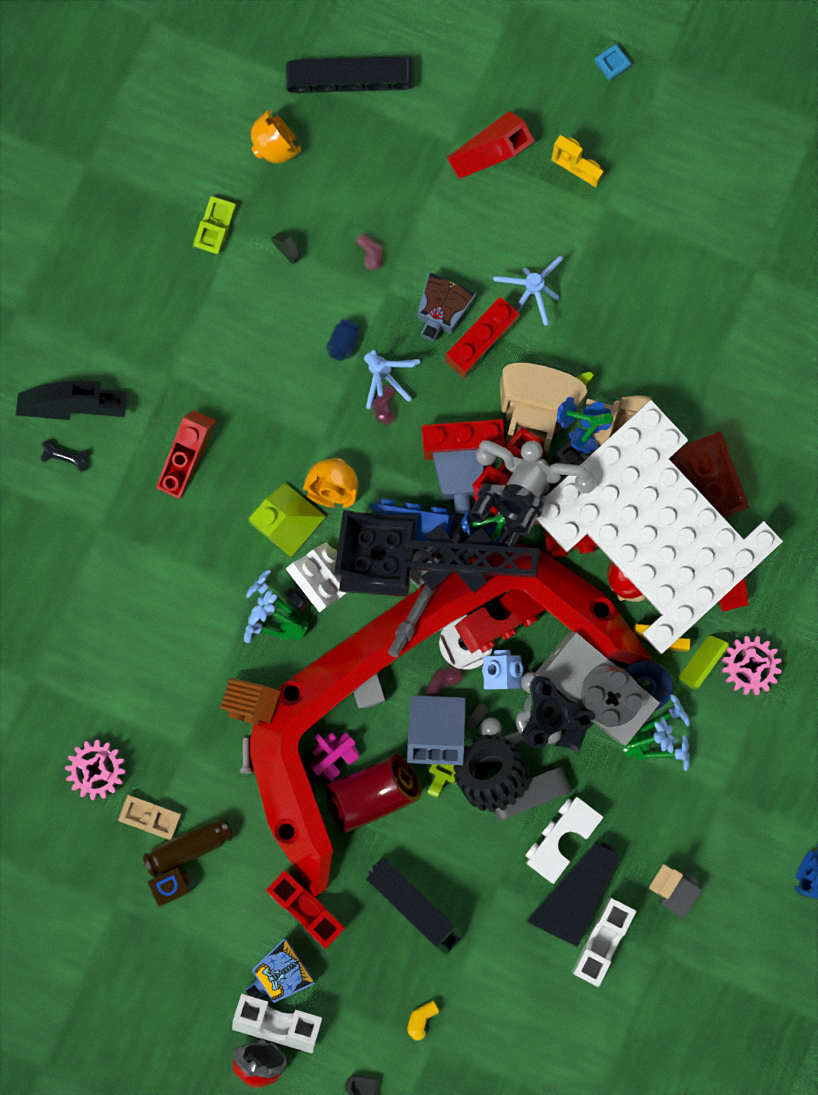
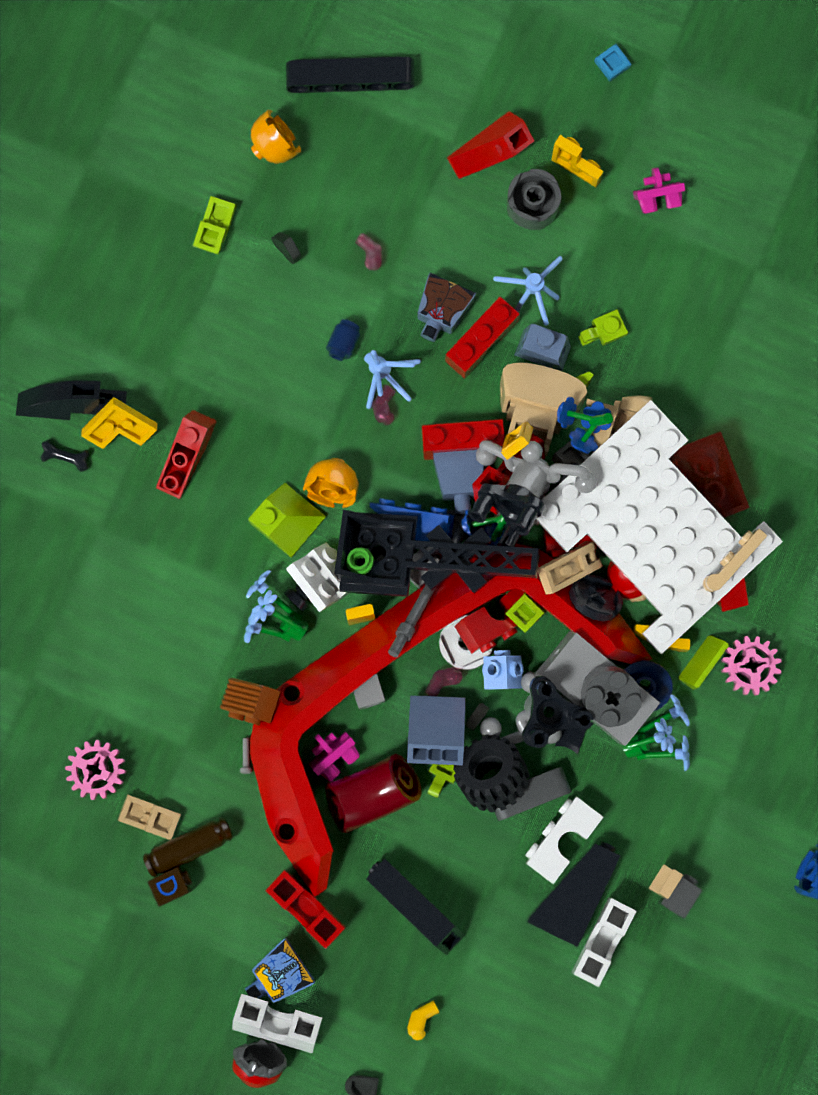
(115, 419): none -> yellow plate
(356, 554): none -> bright green plate
(360, 614): none -> yellow tile
(517, 440): none -> yellow tile
(525, 612): none -> lime slope
(533, 214): none -> dark grey brick
(543, 347): none -> sand blue torso
(569, 567): none -> tan plate
(596, 598): none -> black tile
(606, 328): none -> lime plate
(671, 192): none -> dark pink hips
(732, 561): none -> tan plate

